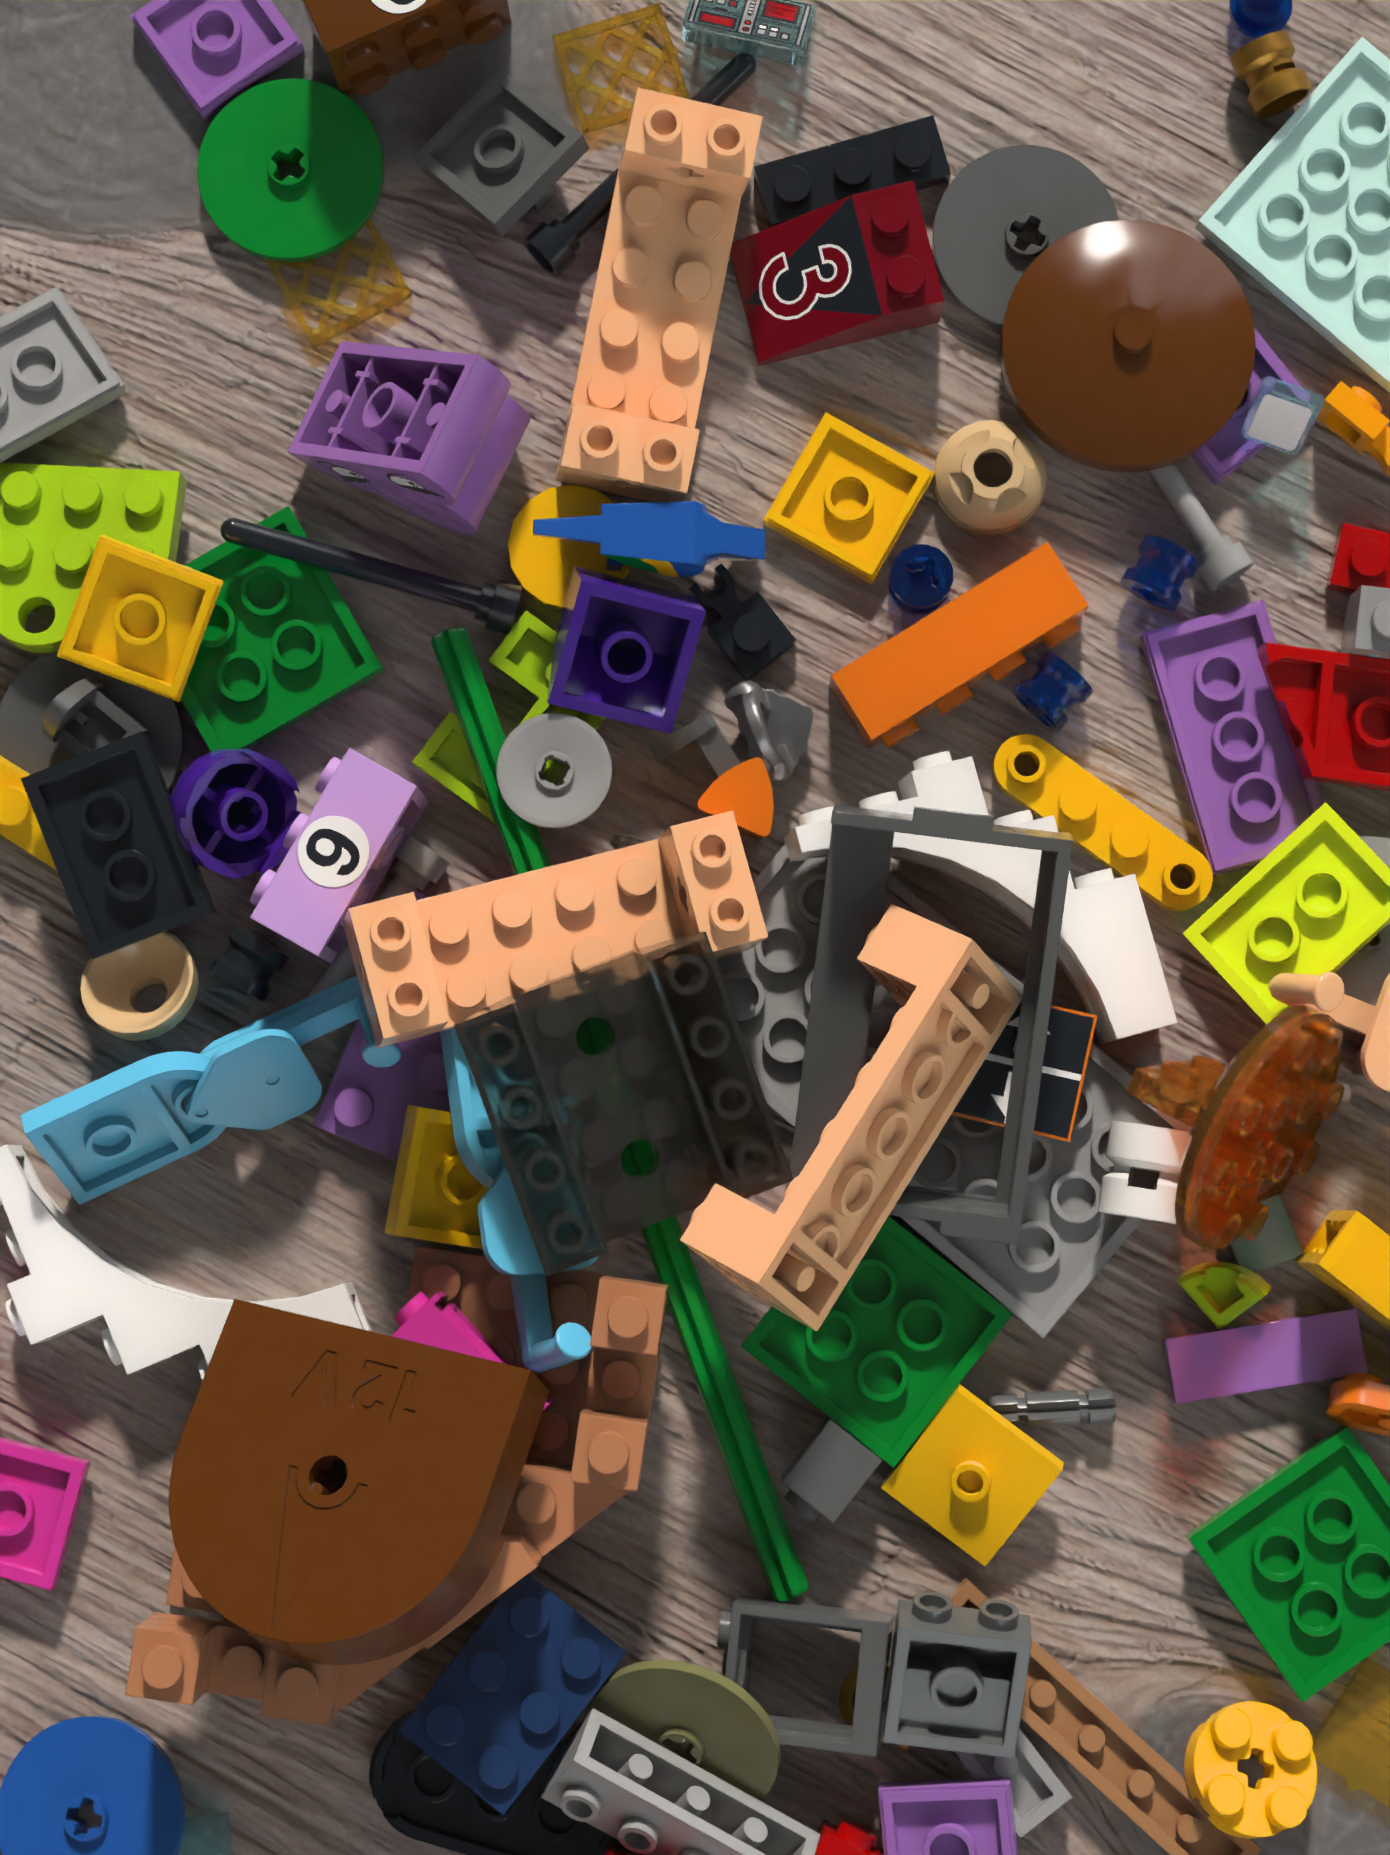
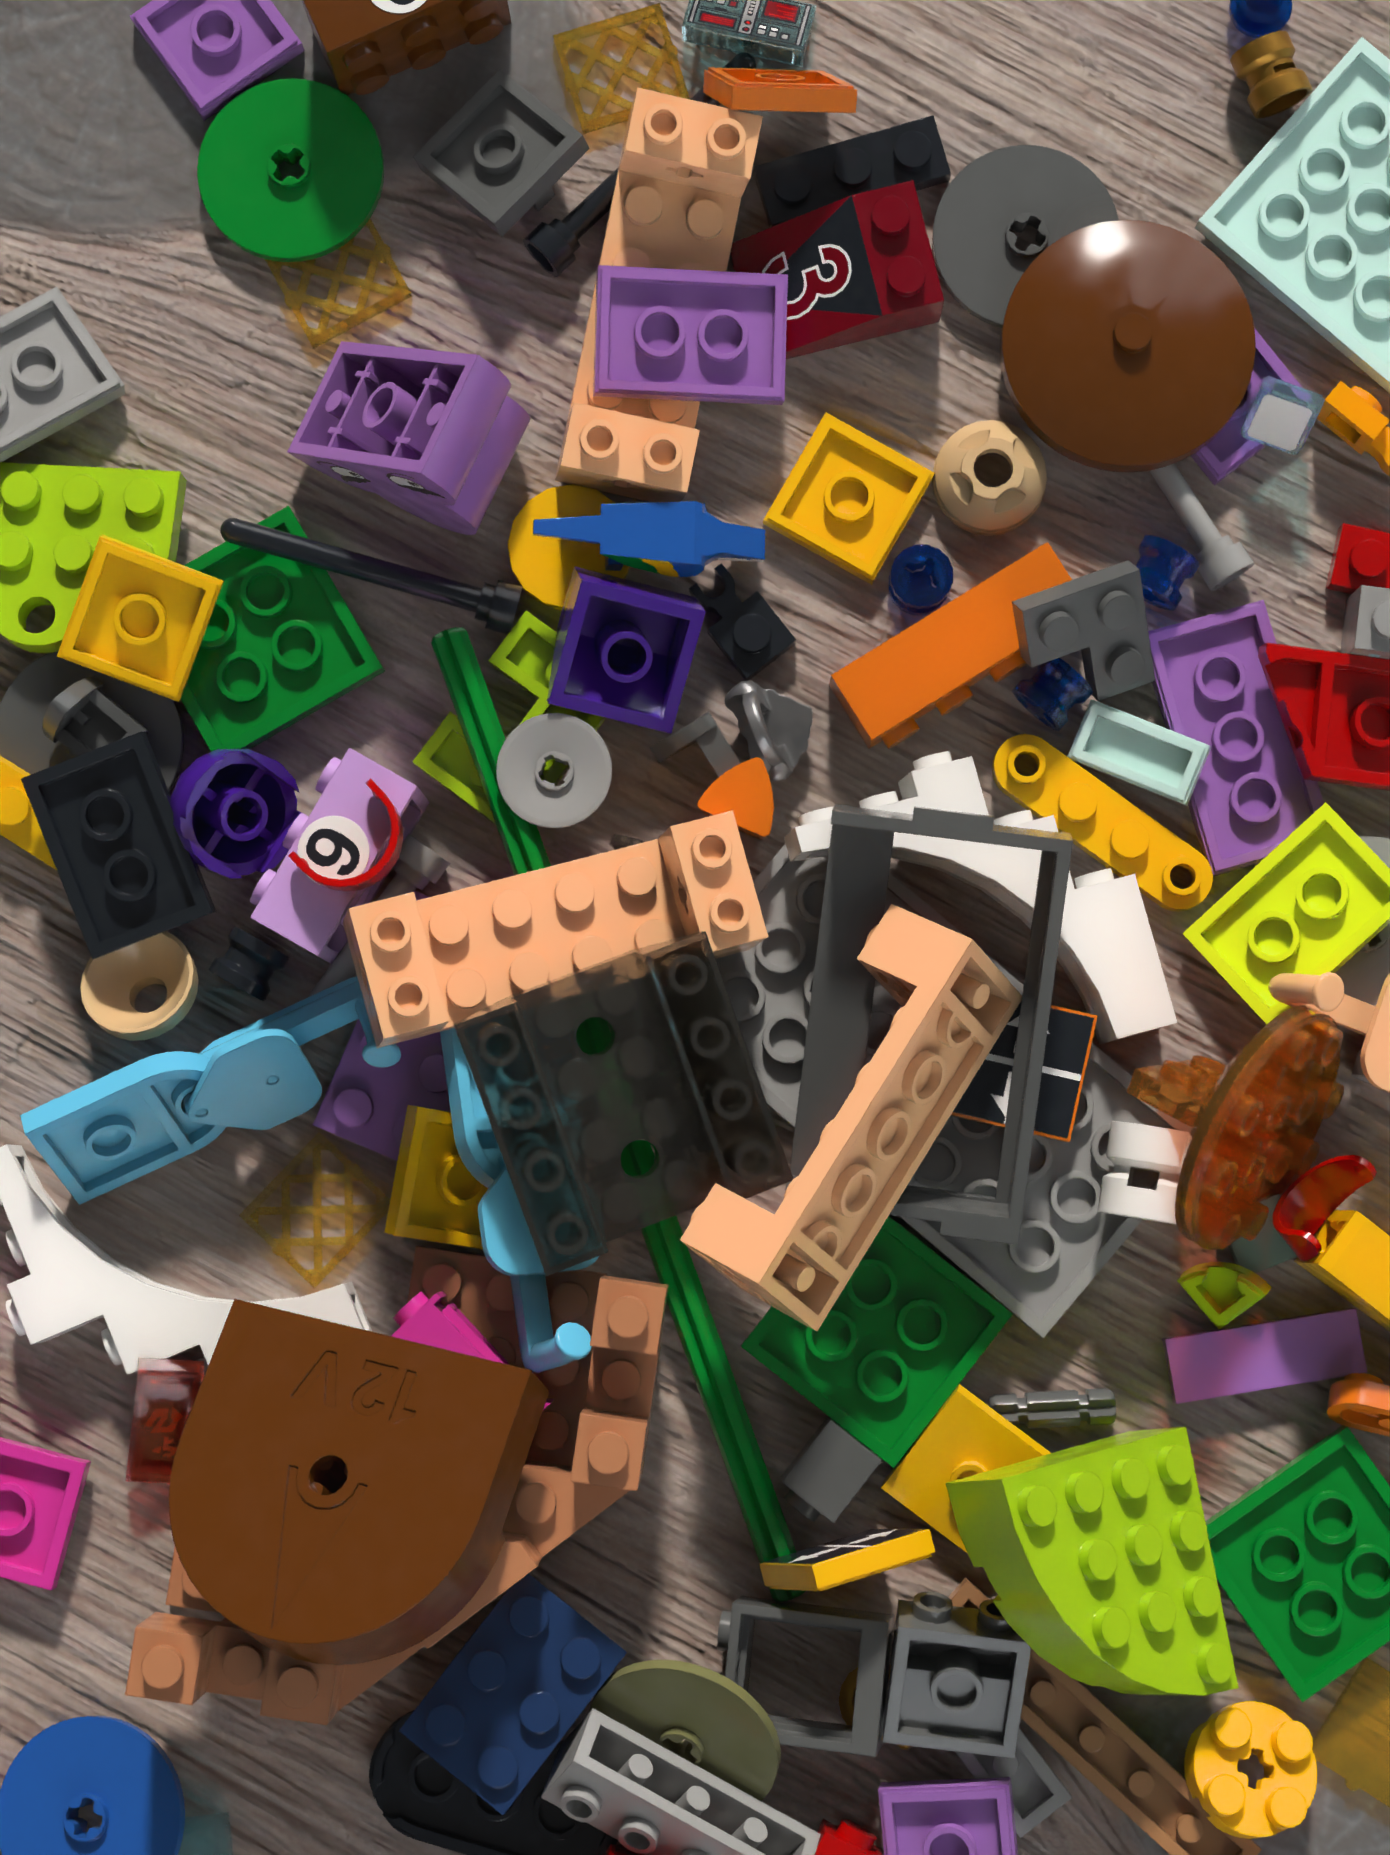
(159, 1413): none -> clear red tile
(282, 1246): none -> clear yellow window
(377, 872): none -> red helmet
(690, 335): none -> medium lavender tile
(779, 90): none -> orange tile
(847, 1559): none -> yellow tile
(1092, 614): none -> dark grey plate
(1104, 1562): none -> lime brick
(1139, 752): none -> light aqua tile
(1315, 1197): none -> red helmet

